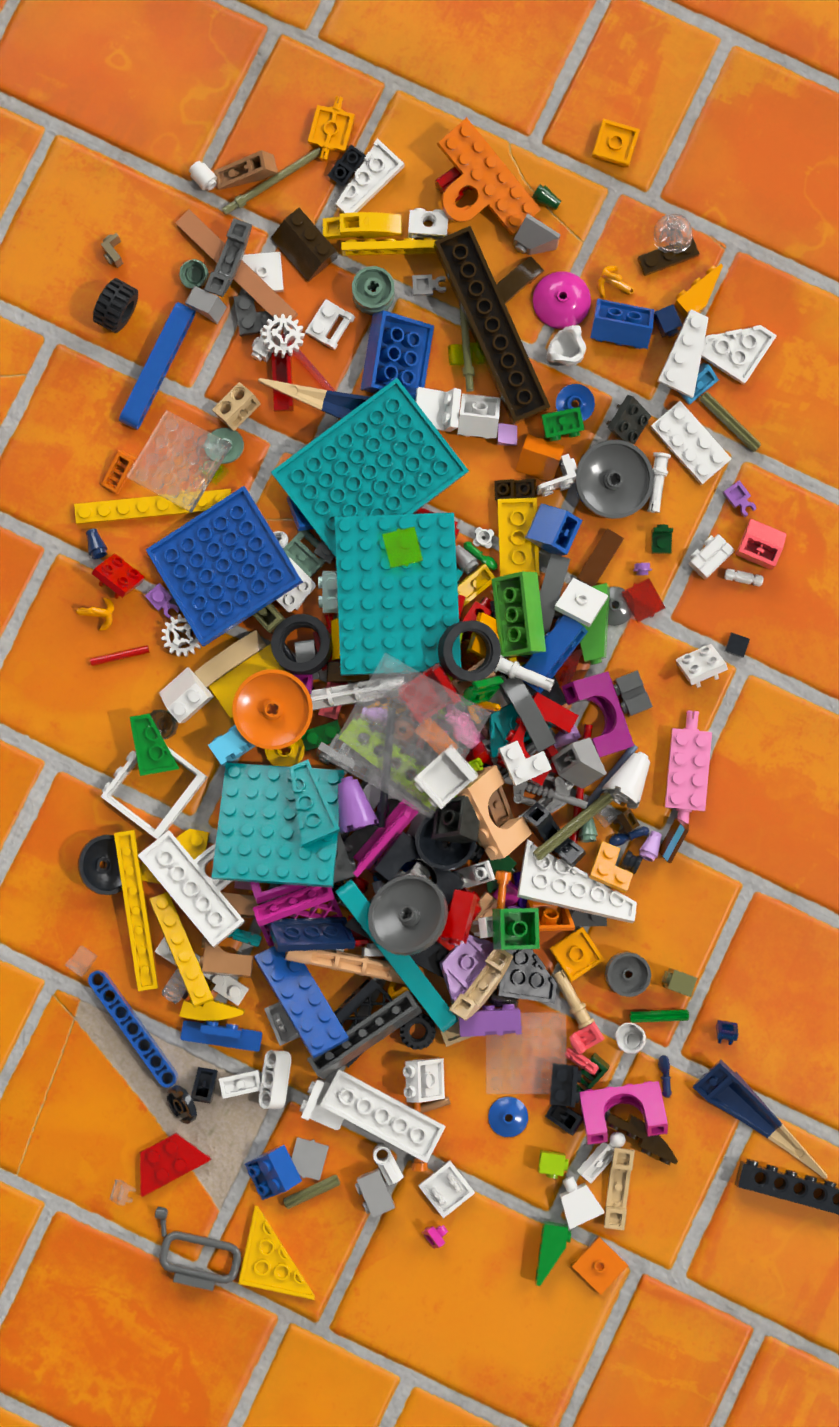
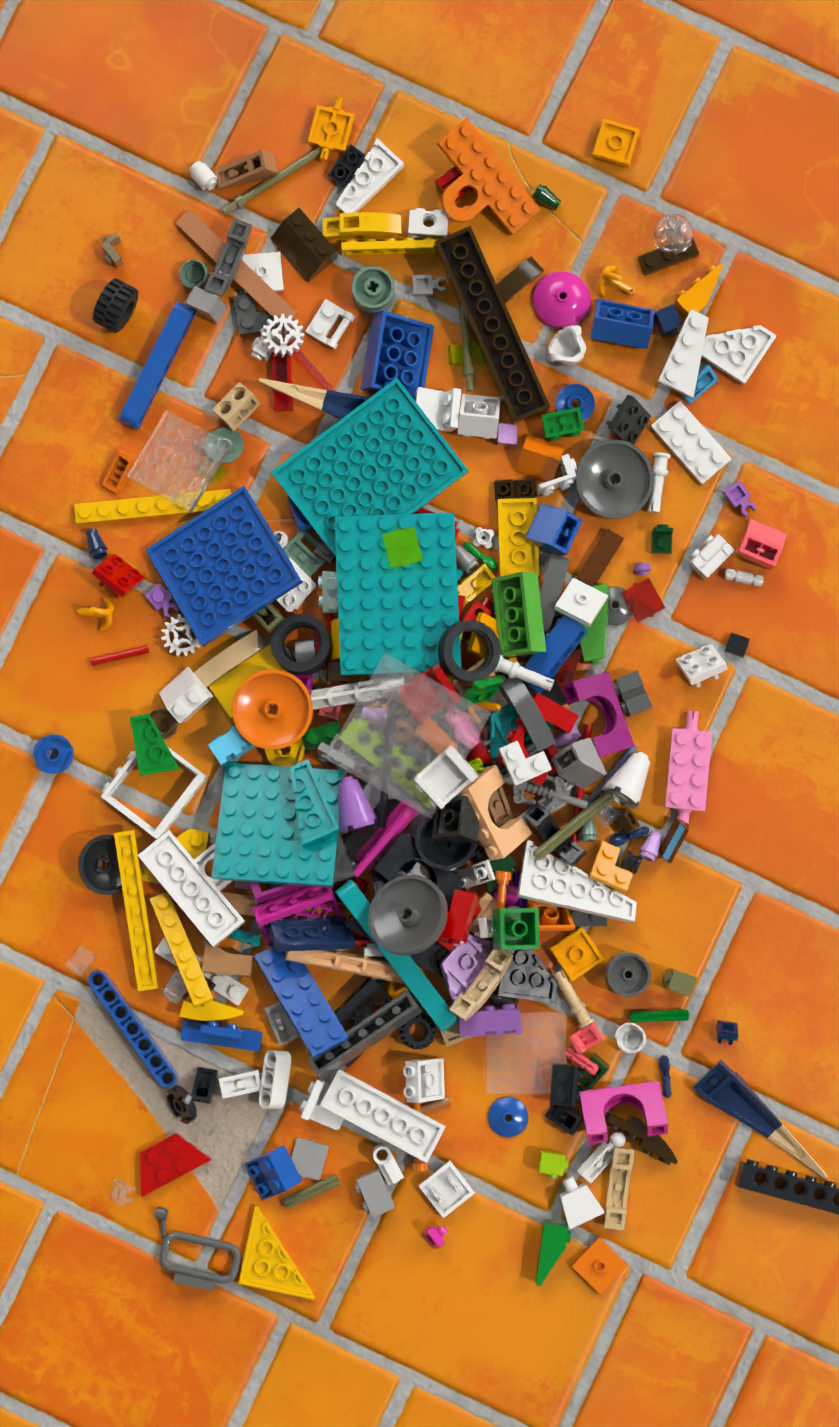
(42, 755): none -> blue plate
(535, 237): light grey slope -> none
(727, 419): olive axle -> none

